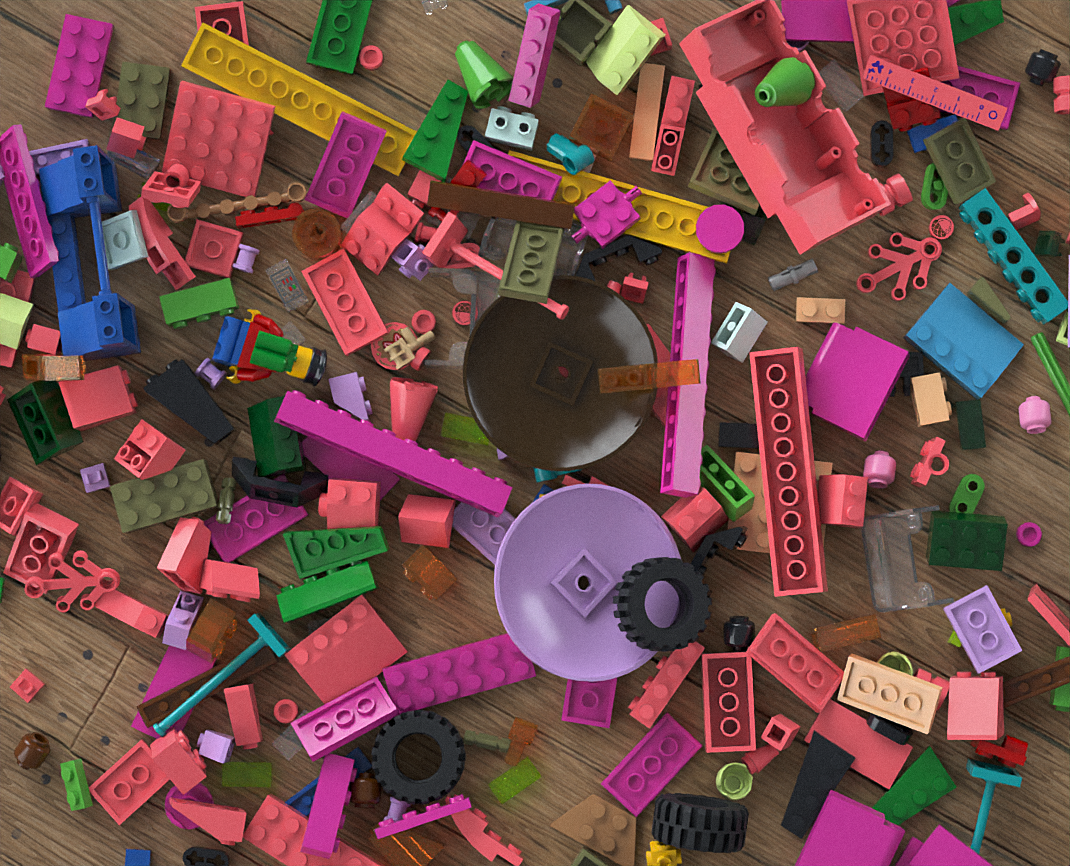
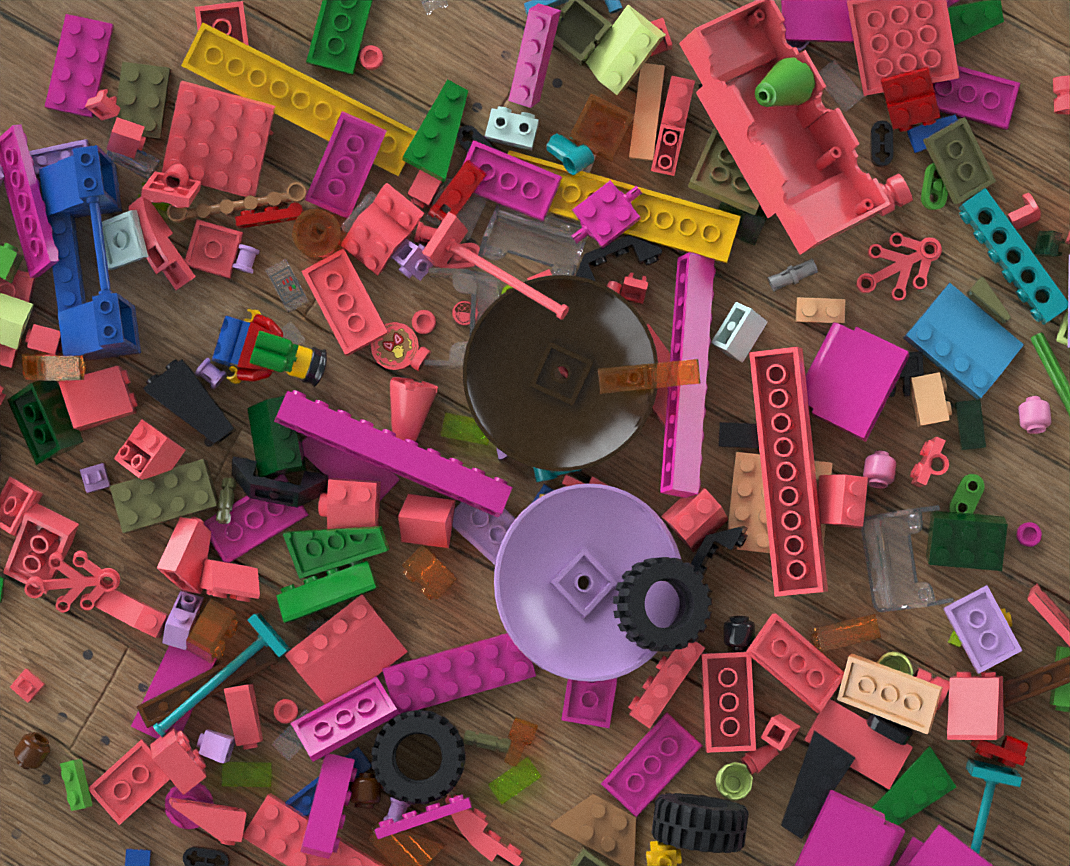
(199, 303): bright green brick -> none
(348, 394): lavender slope -> none
(401, 352): tan arm -> none
(482, 75): bright green cone -> none
(500, 204): reddish brown tile -> none
(531, 262): olive tile -> none
(720, 228): dark pink tile -> none
(724, 485): bright green brick -> none
(934, 93): coral tile -> none
(941, 227): coral tile -> none
(1042, 67): black head -> none

